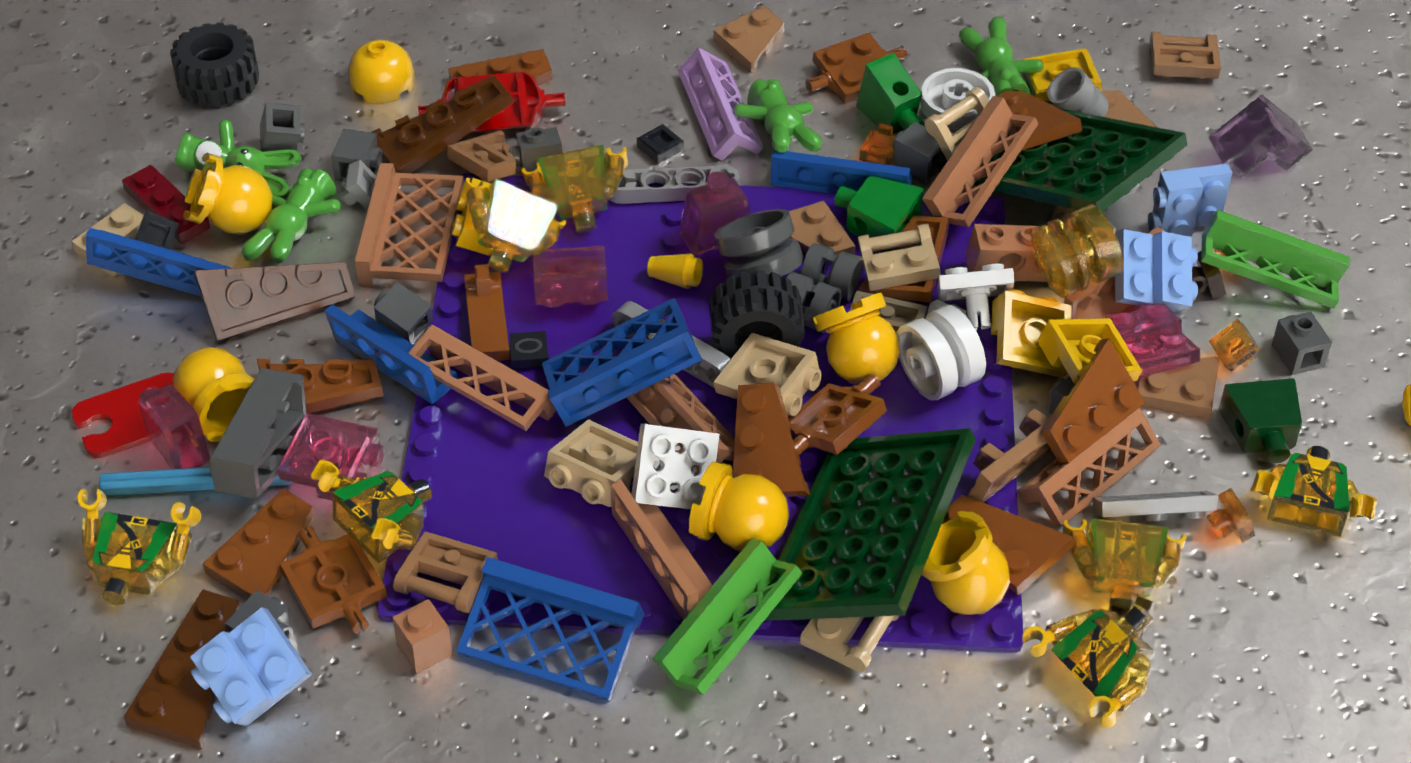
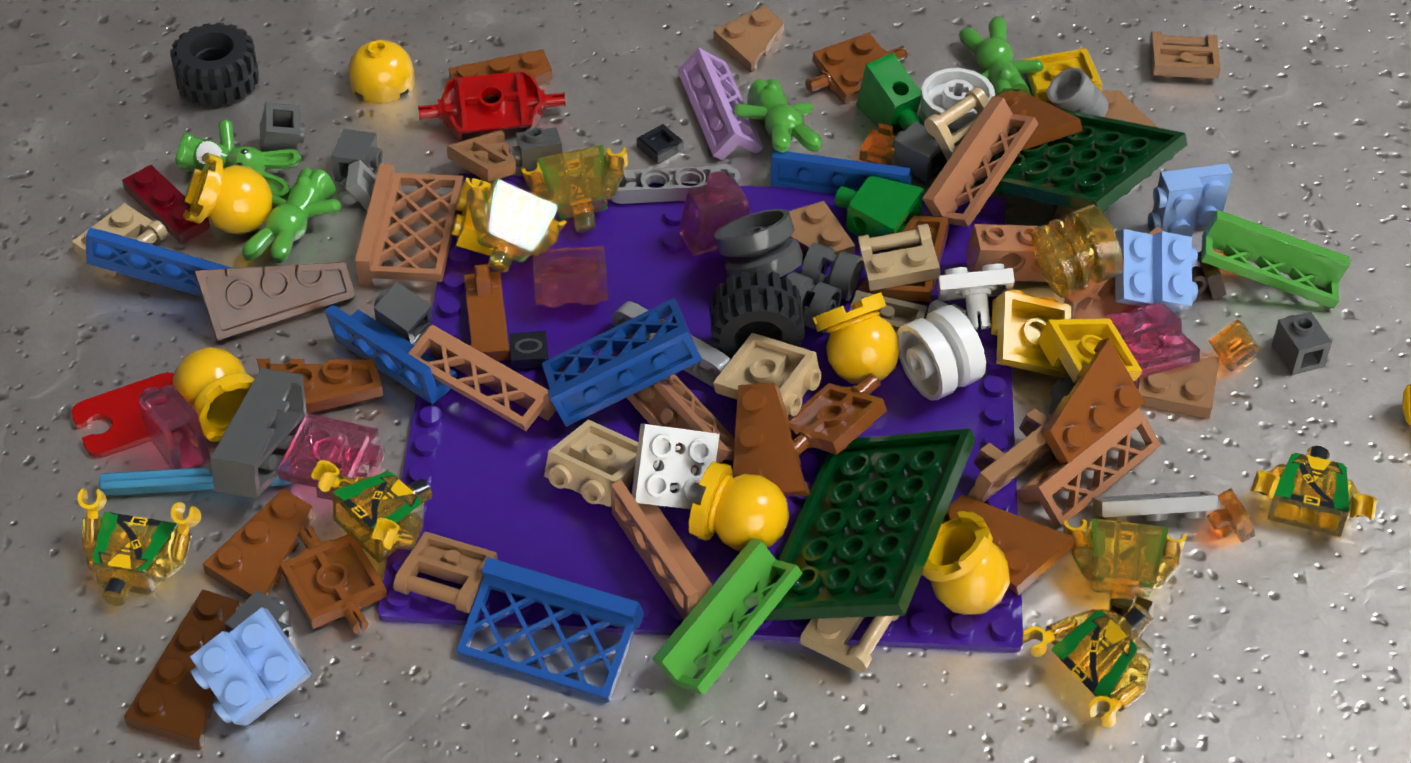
(156, 230): black tile -> none
(422, 636): nougat brick -> none
(428, 134): reddish brown wing -> none
(679, 269): yellow cone -> none
(1260, 133): clear purple brick -> none
(1263, 416): dark green torso -> none

